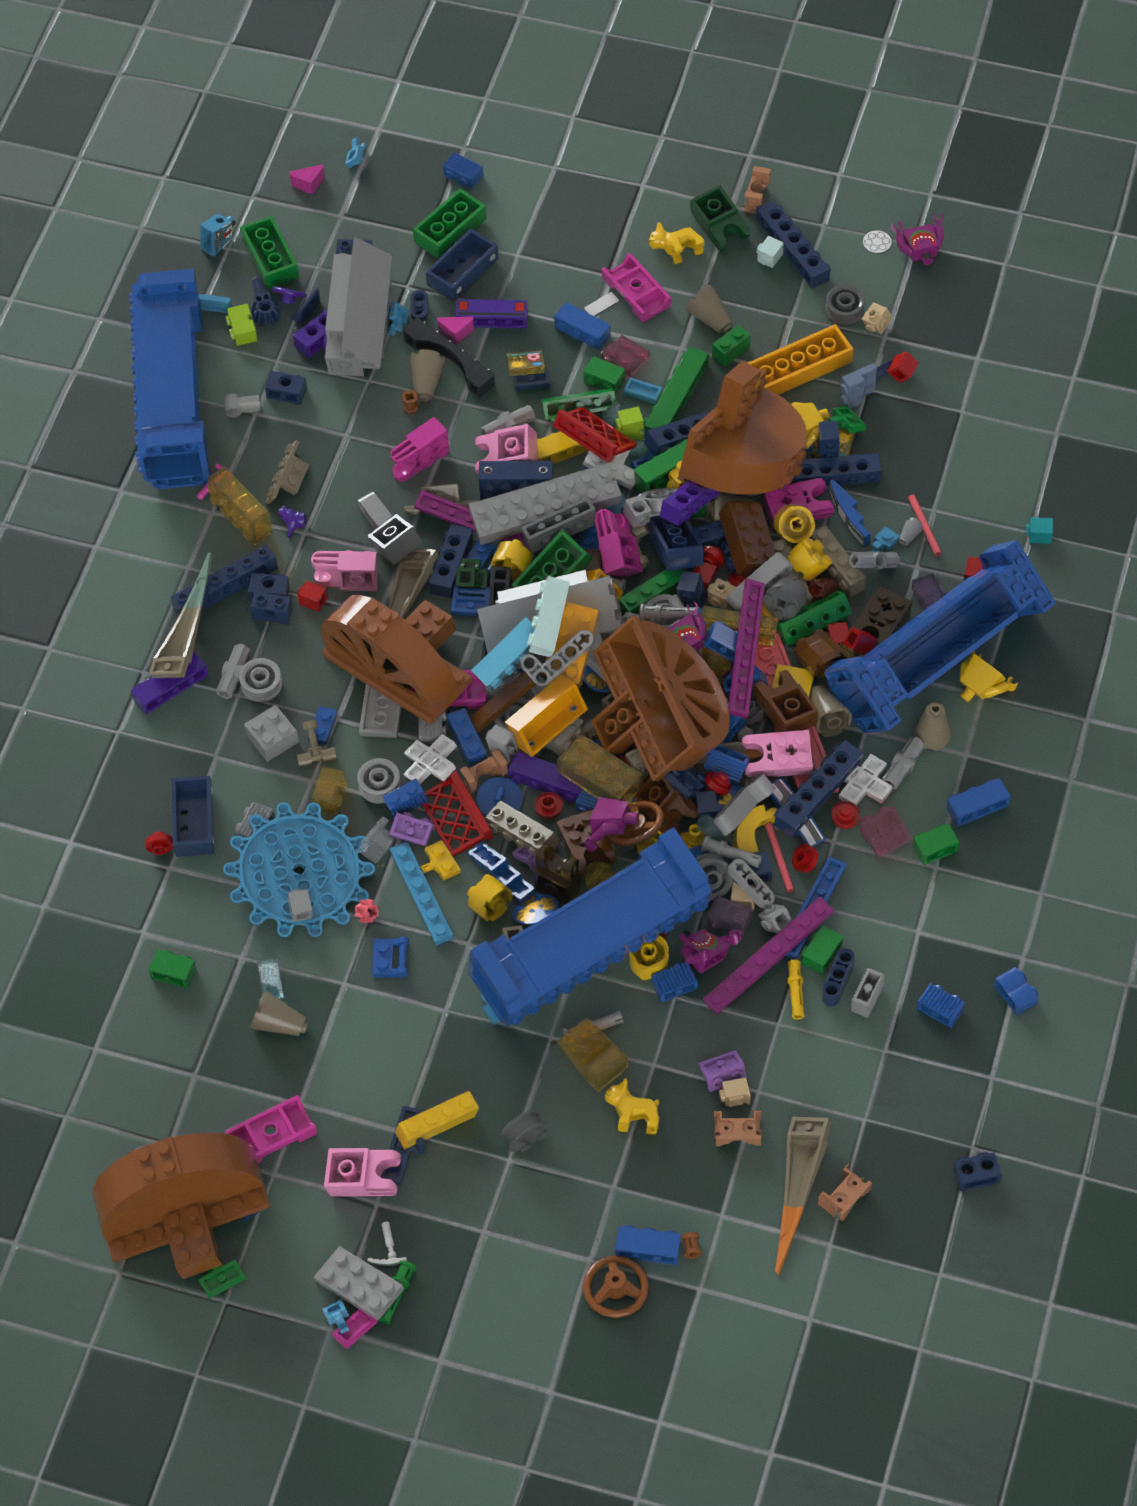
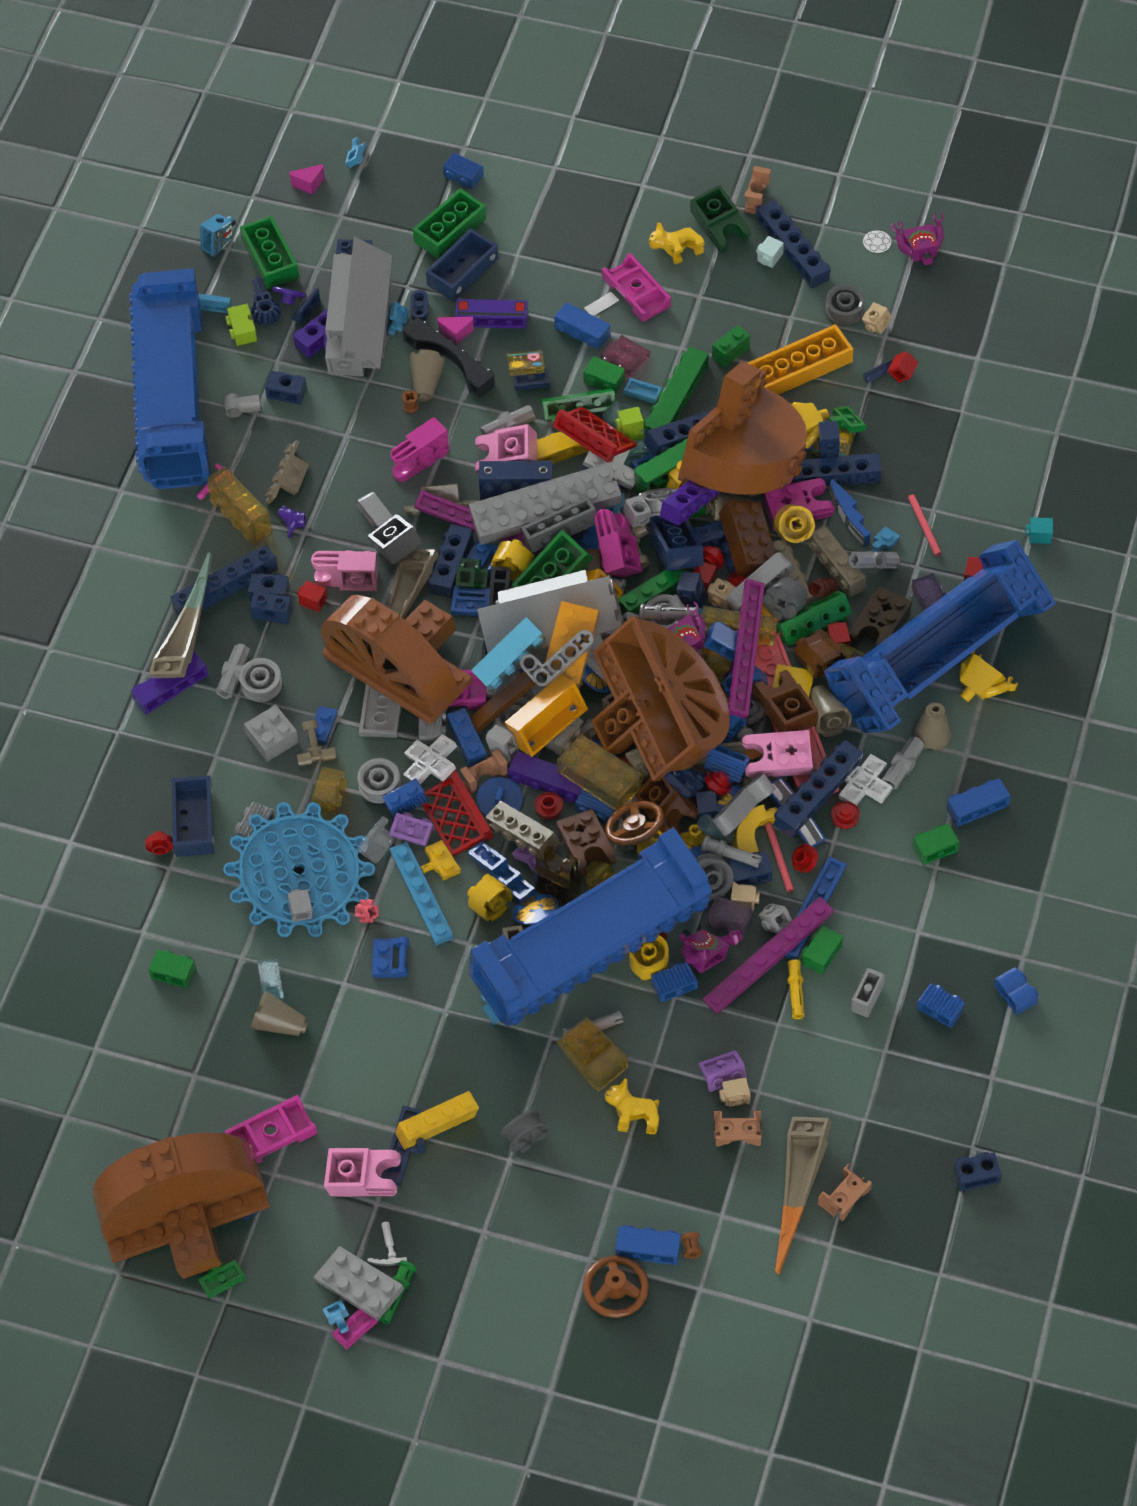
(549, 616): light aqua brick -> none
(609, 818): magenta torso -> none
(710, 310): dark tan cone -> none
(759, 884): light grey beam -> none
(809, 558): yellow brick -> none
(841, 969): dark blue beam -> none
(857, 384): sand blue plate -> none
(860, 641): red brick -> none
(884, 831): clear pink plate -> none
(910, 531): light grey cone -> none

